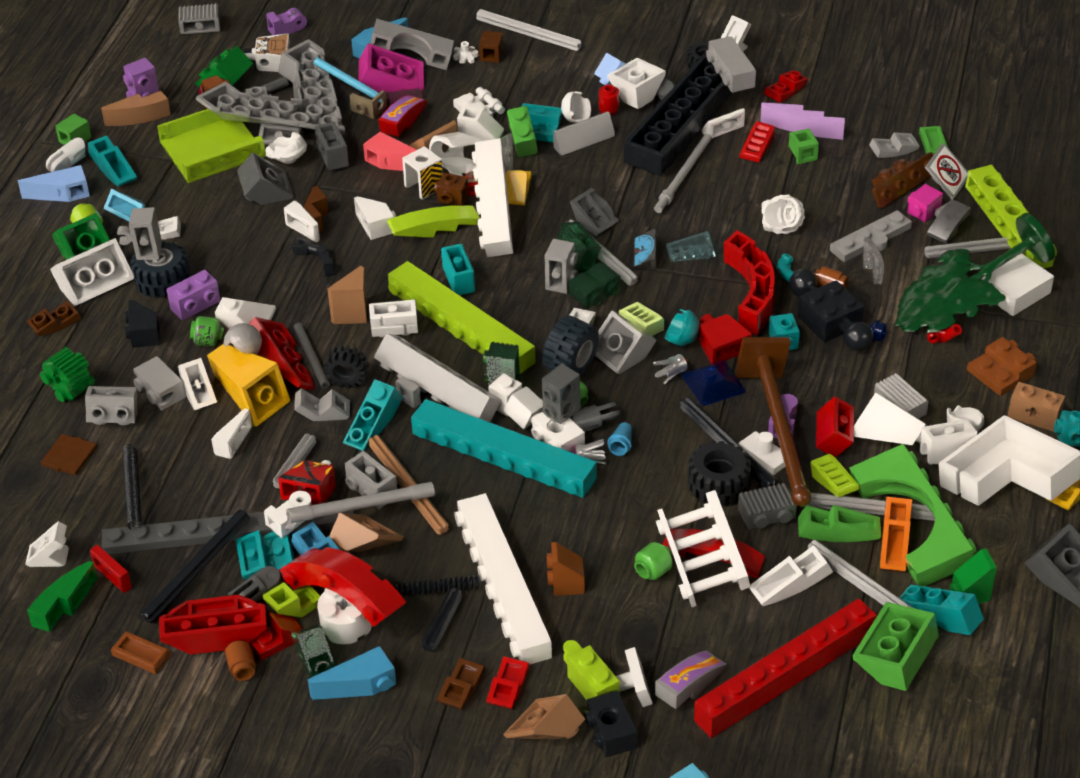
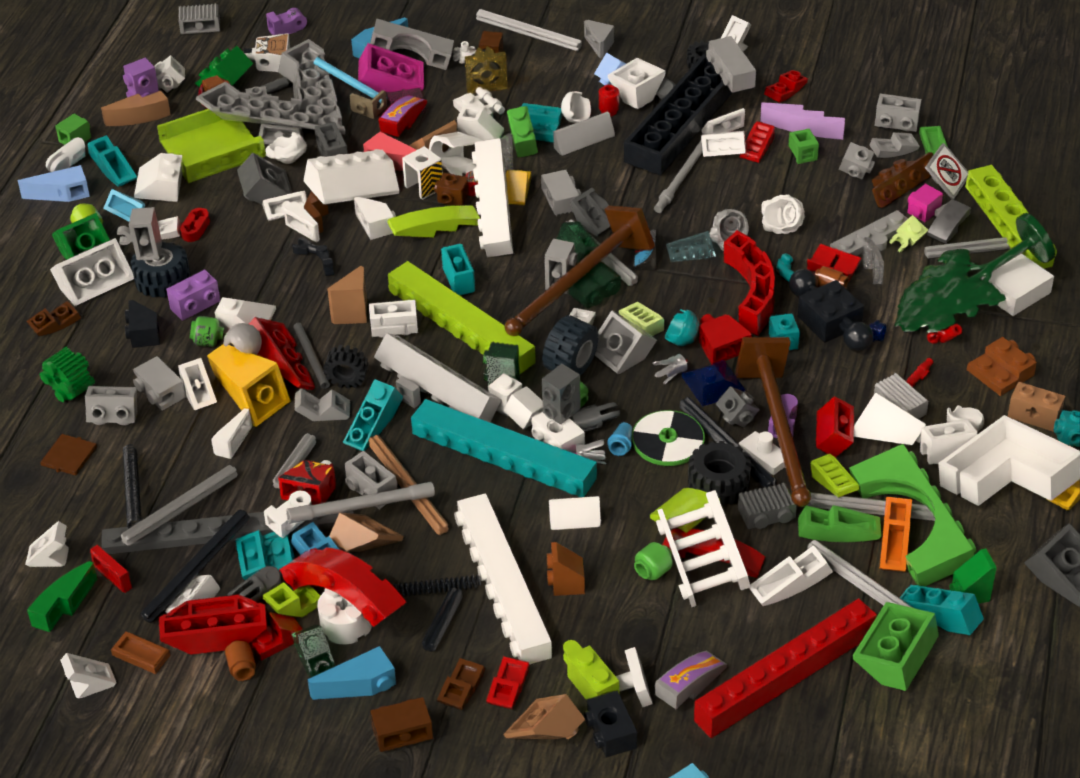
(87, 675): none -> white slope
(160, 178): none -> white slope
(169, 74): none -> white brick
(178, 505): none -> light grey axle
(198, 220): none -> red beam
(199, 588): none -> white slope
(275, 206): none -> white slope
(351, 176): none -> white slope
(401, 724): none -> reddish brown brick
(486, 70): none -> clear yellow piece
(559, 191): none -> light grey brick
(574, 513): none -> white slope
(599, 36): none -> light grey slope
(628, 230): none -> reddish brown piece
(651, 433): none -> piece
(683, 502): none -> lime slope
(723, 143): none -> white tile
(723, 229): none -> light grey hair
(737, 407): none -> dark grey brick
(825, 257): none -> red piece
(857, 161): none -> light grey brick
(898, 112): none -> light grey brick
(909, 232): none -> yellowish green plate
(920, 373): none -> red piece

